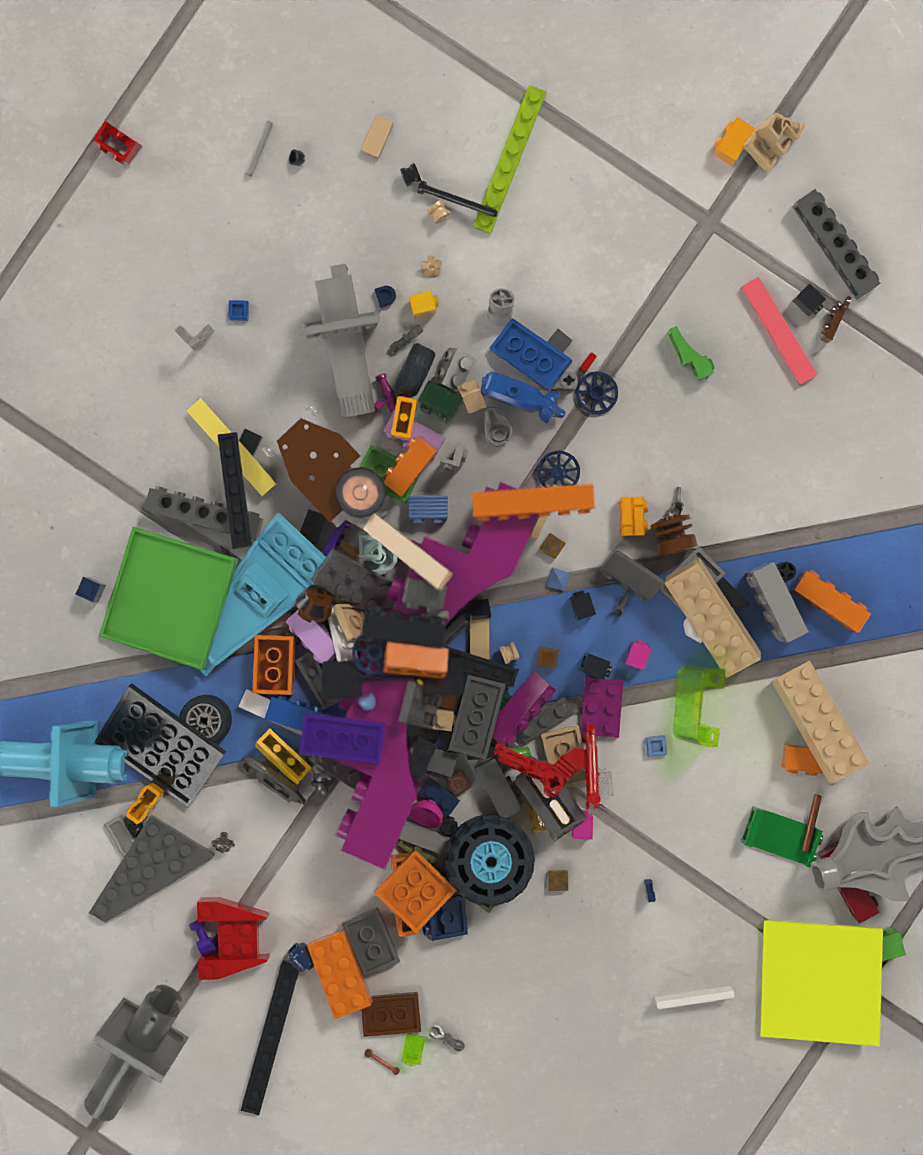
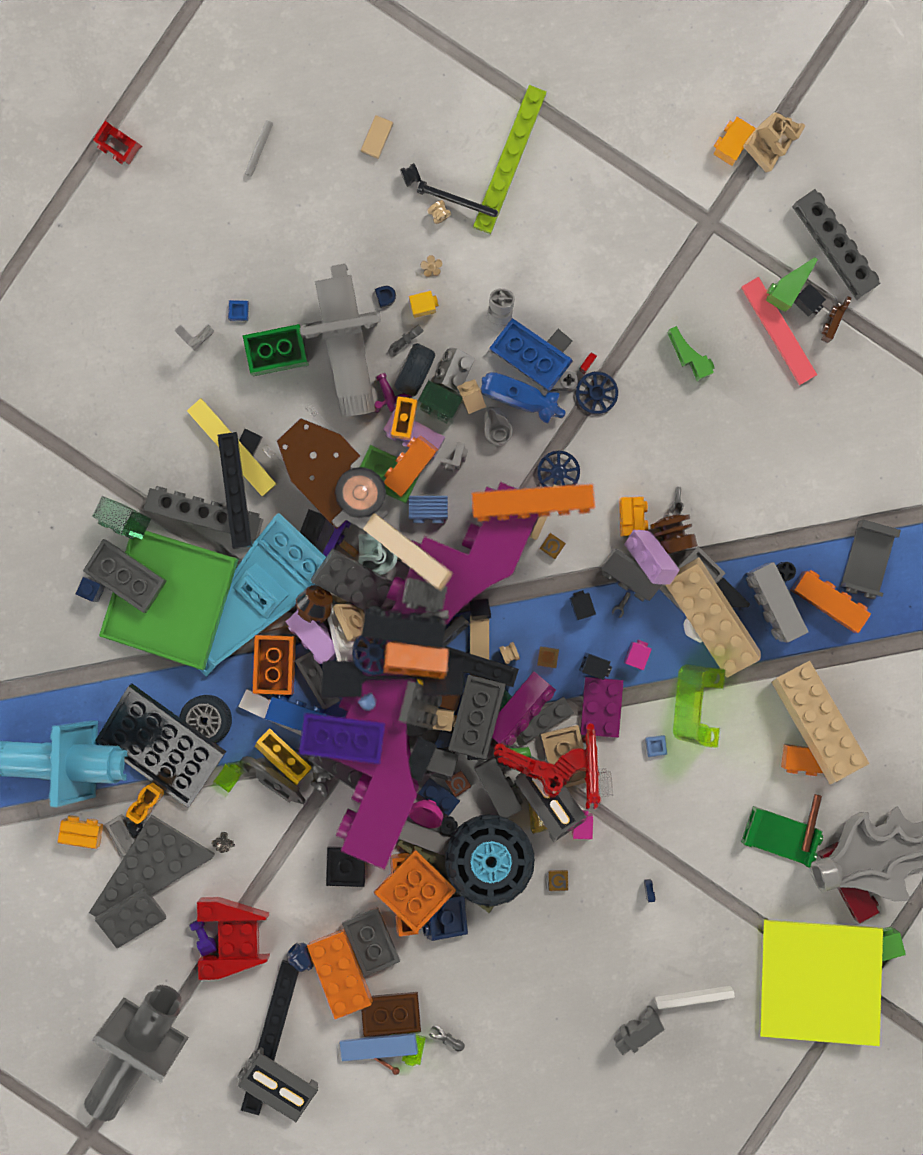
(80, 832): none -> light orange brick
(121, 518): none -> clear green brick
(124, 575): none -> dark grey plate
(130, 917): none -> dark grey plate
(228, 776): none -> clear neon green bracket
(275, 350): none -> green brick
(276, 1085): none -> dark grey panel
(296, 157): black hinge -> none
(344, 869): none -> black tile
(378, 1047): none -> medium blue tile
(558, 579): medium blue slope -> none
(638, 1033): none -> dark grey hips
(651, 557): none -> lavender brick
(787, 289): none -> bright green slope
(868, 558): none -> dark grey panel

